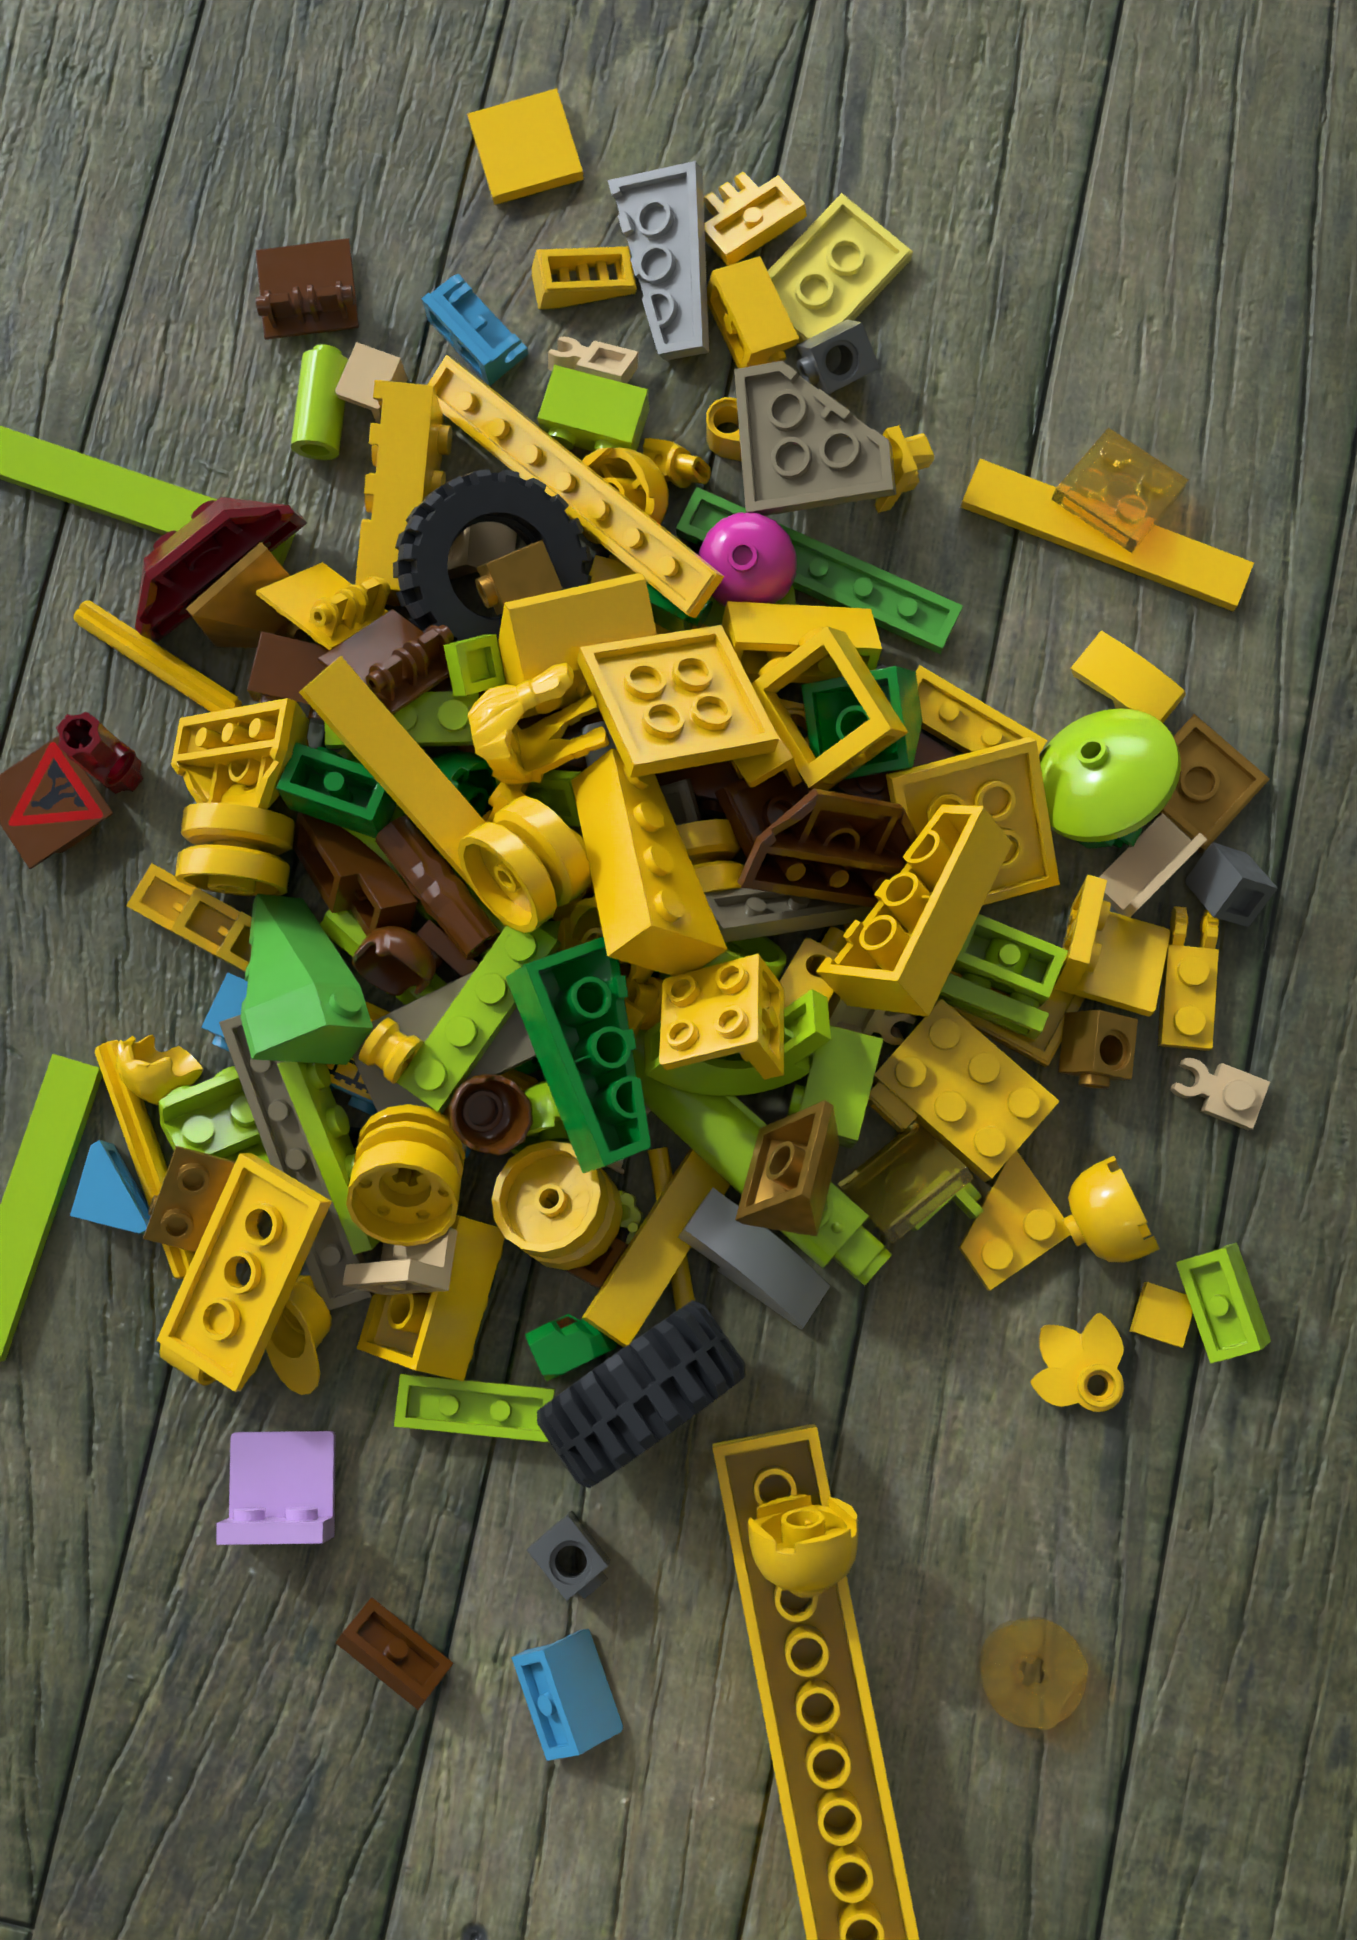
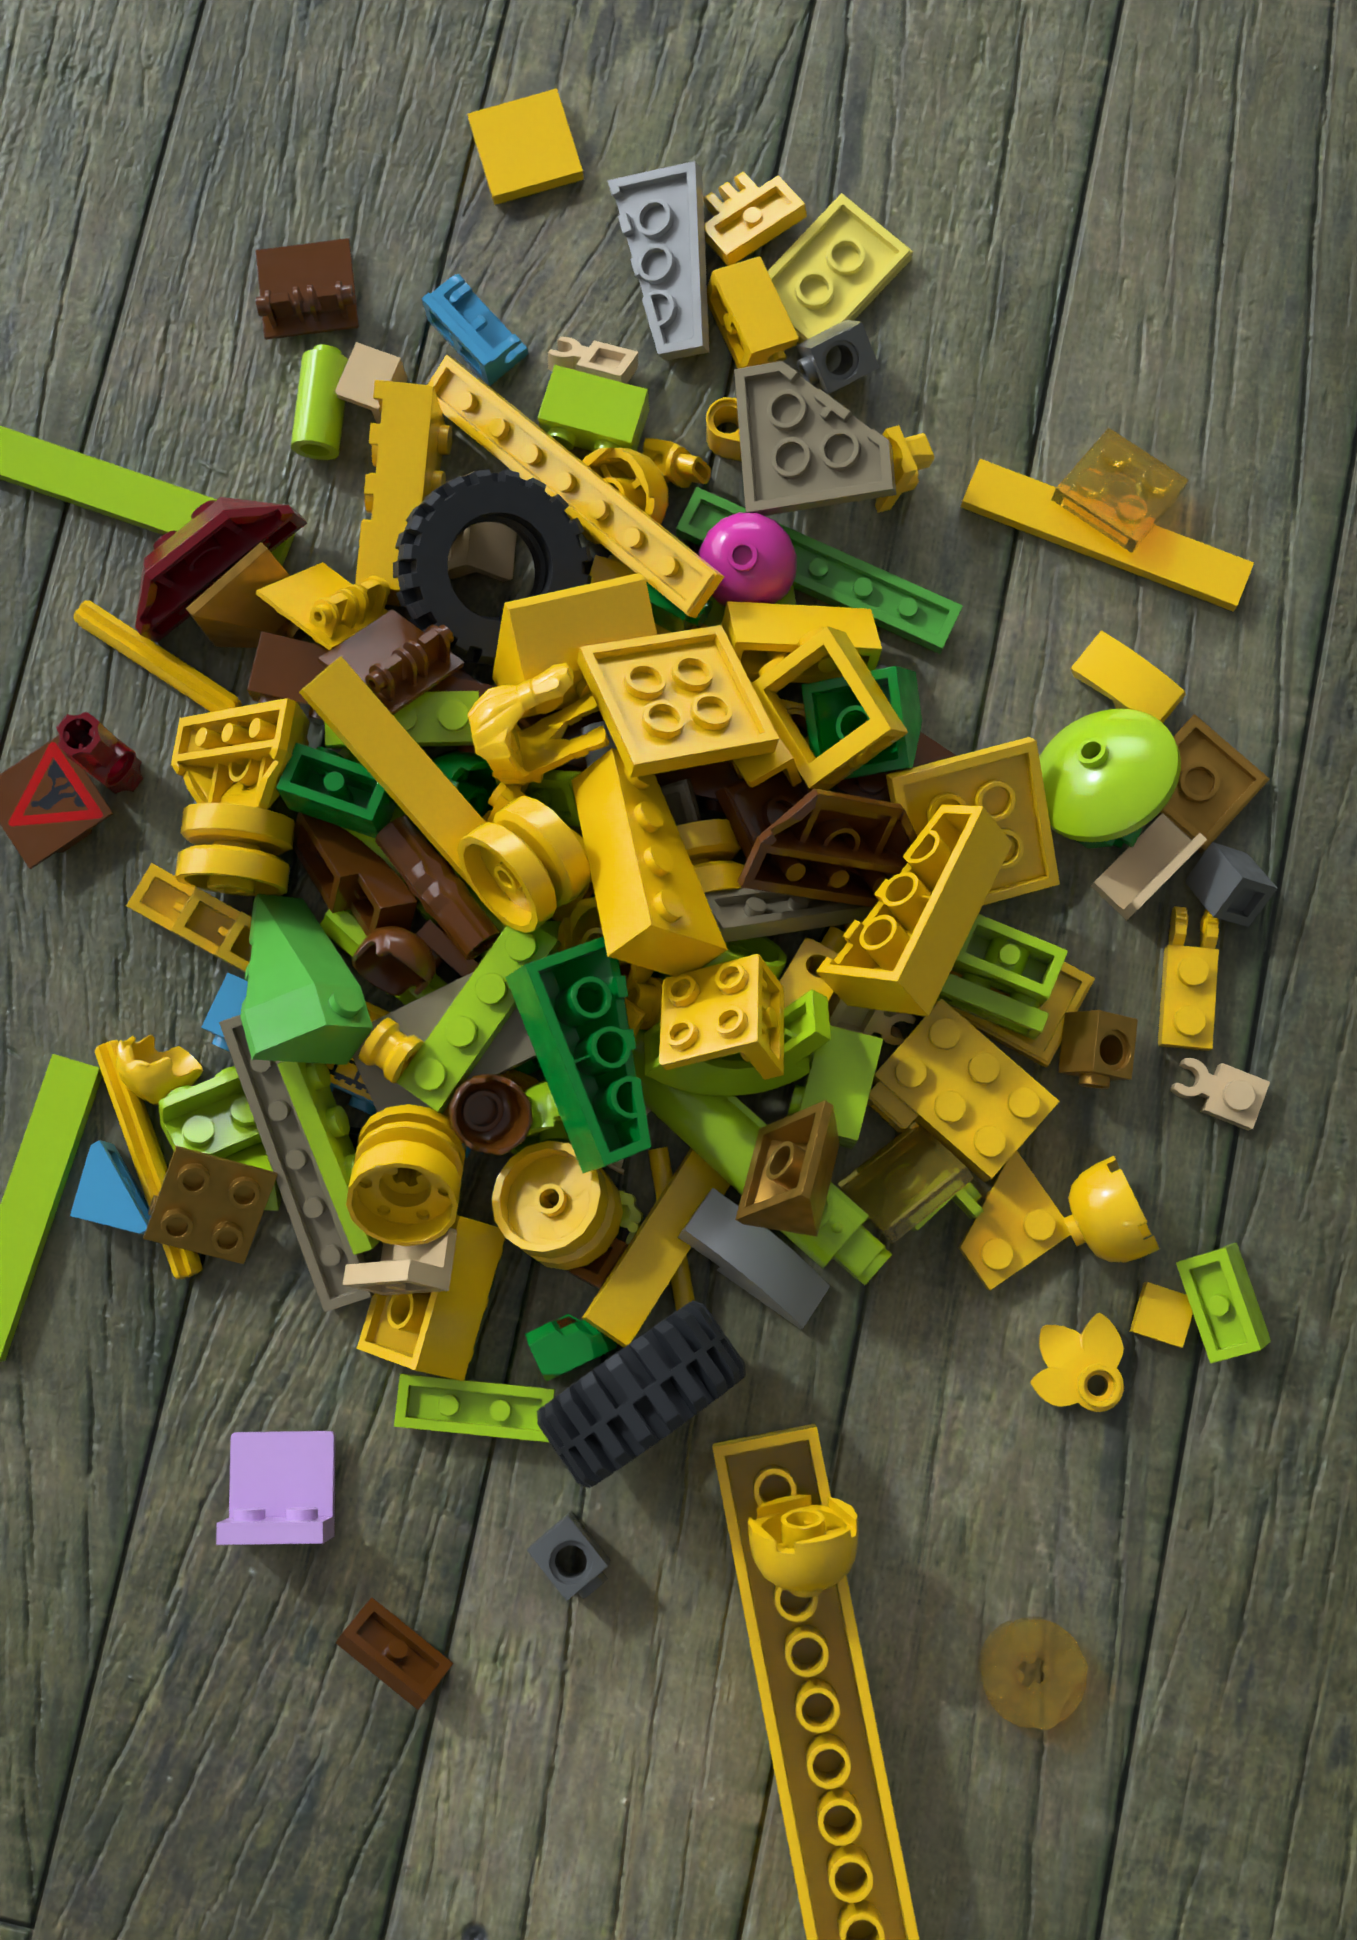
(216, 1322): yellow hinge -> none
(297, 1336): yellow piece -> none
(474, 664): lime plate -> none
(517, 576): pearl gold brick -> none
(568, 1695): dark azure panel -> none
(569, 293): yellow slope -> none
(964, 719): yellow plate -> none
(1110, 954): yellow bracket -> none

